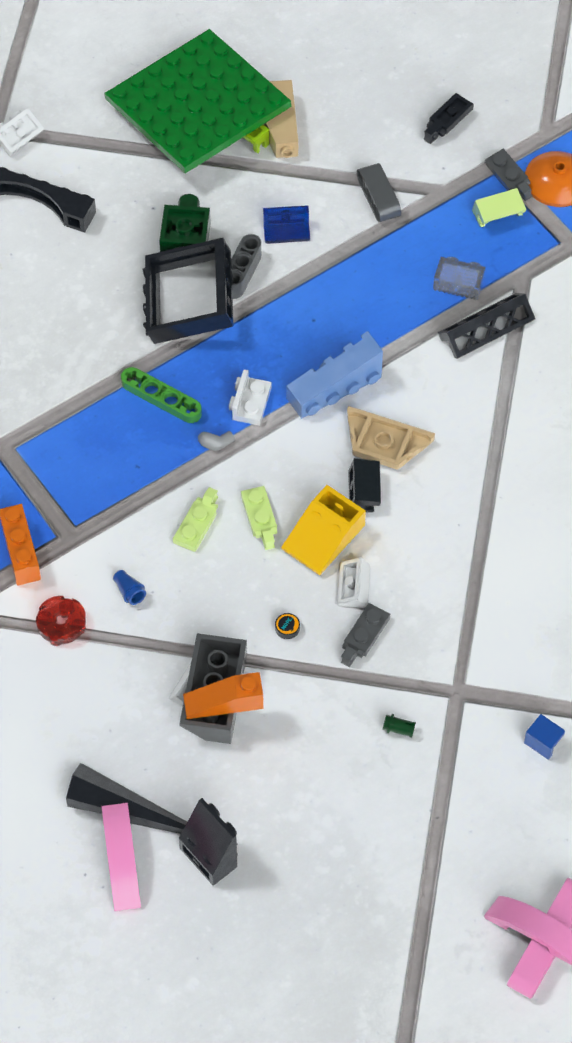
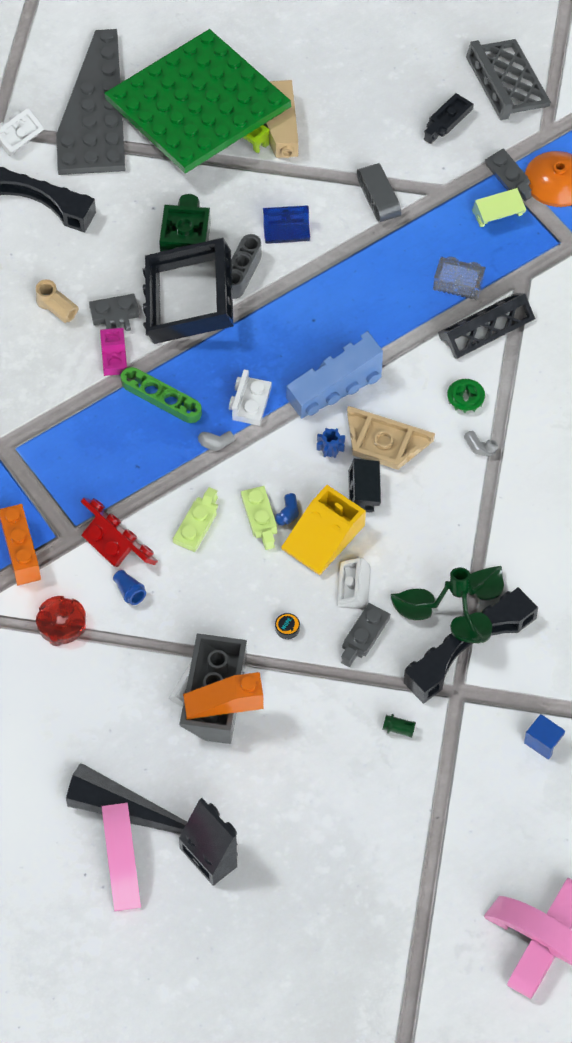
(55, 301): none -> tan piece
(91, 128): none -> dark grey wing
(110, 538): none -> red bracket
(113, 351): none -> dark pink slope
(114, 311): none -> dark grey hinge
(290, 512): none -> blue arm
(330, 442): none -> blue gear
(472, 628): none -> dark green plant
(475, 392): none -> green gear
(481, 448): none -> light grey arm
(492, 80): none -> dark grey fence
(508, 615): none -> black arch

